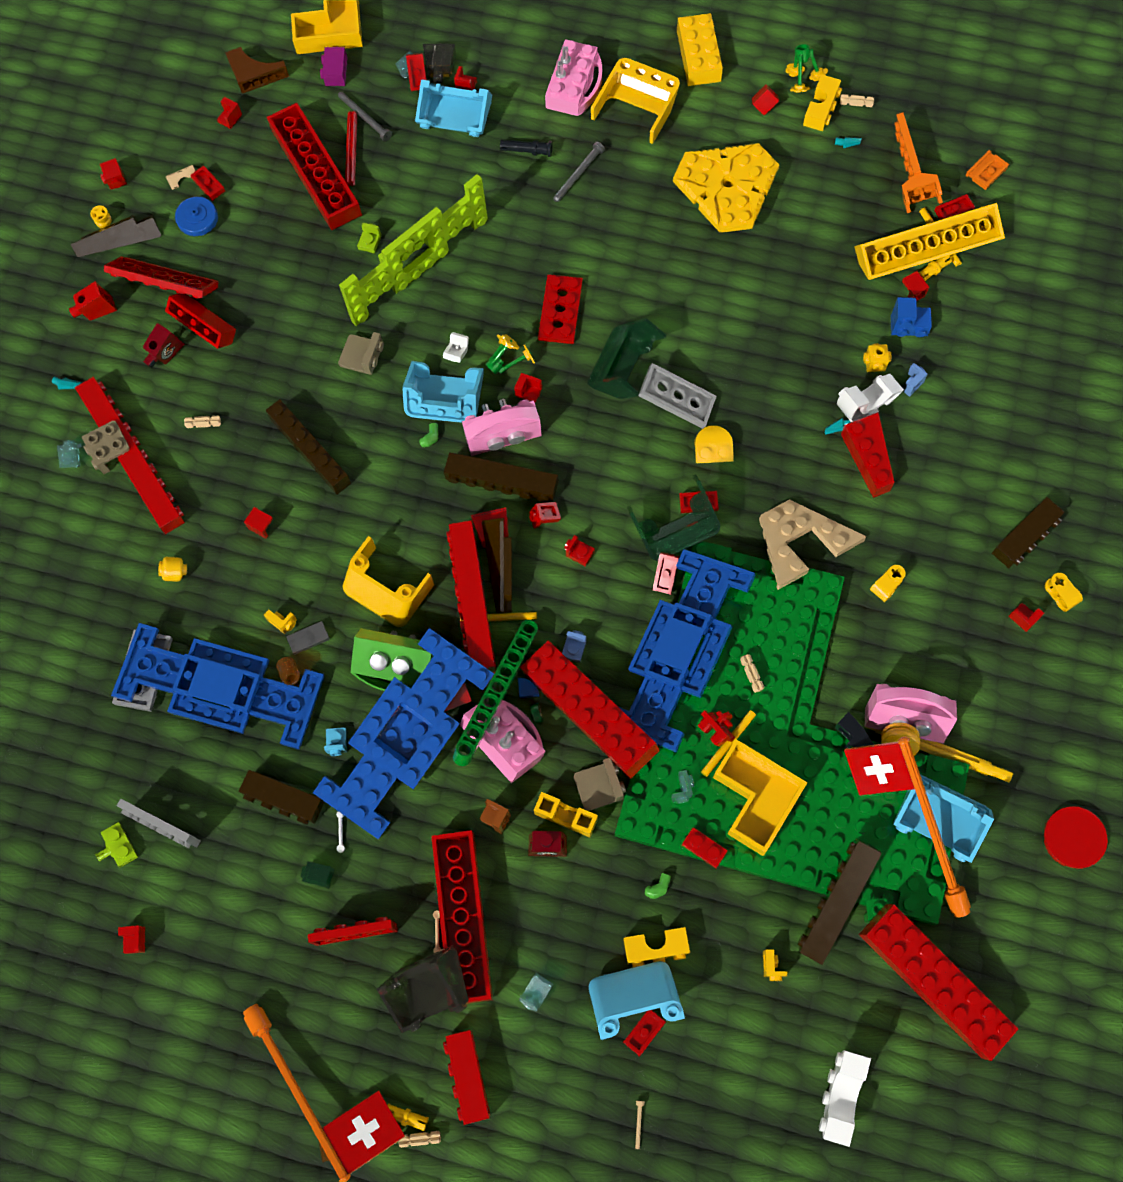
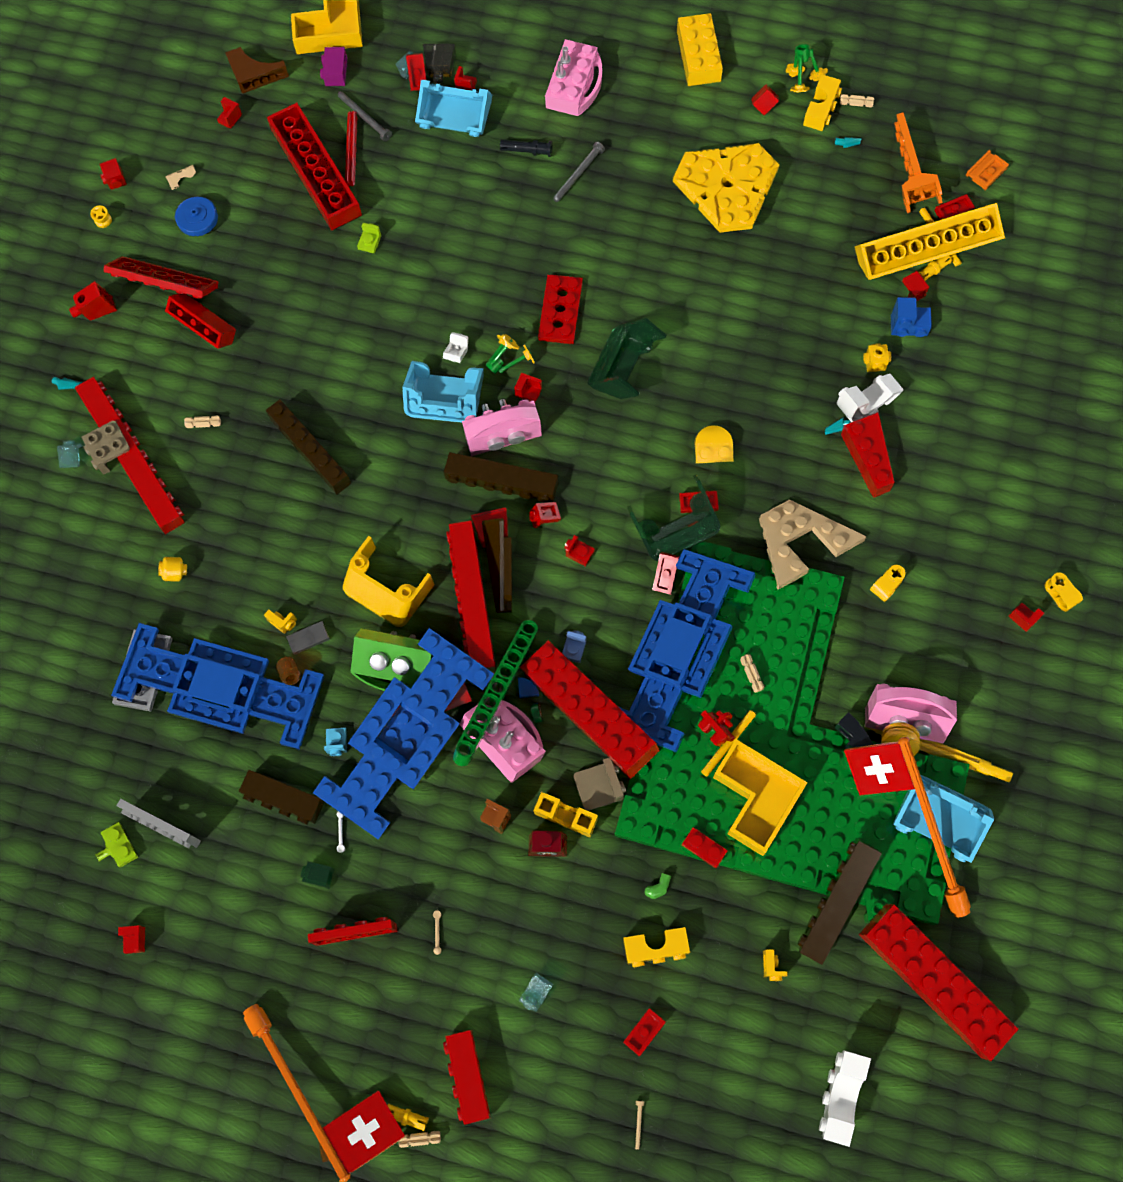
(117, 235): dark brown wedge -> none
(161, 346): dark red torso -> none
(207, 183): red plate -> none
(258, 522): red panel -> none
(361, 353): dark tan bracket -> none
(425, 989): clear smoke windscreen -> none
(430, 438): bright green arm -> none
(432, 230): lime piece -> none
(462, 909): red brick -> none
(512, 616): yellow bar -> none
(632, 993): medium azure windscreen -> none
(642, 88): yellow windscreen -> none
(686, 783): clear light blue bracket -> none
(688, 392): light grey plate -> none
(917, 378): medium blue bracket -> none
(1028, 532): dark brown brick -> none
(1075, 837): red tile -> none

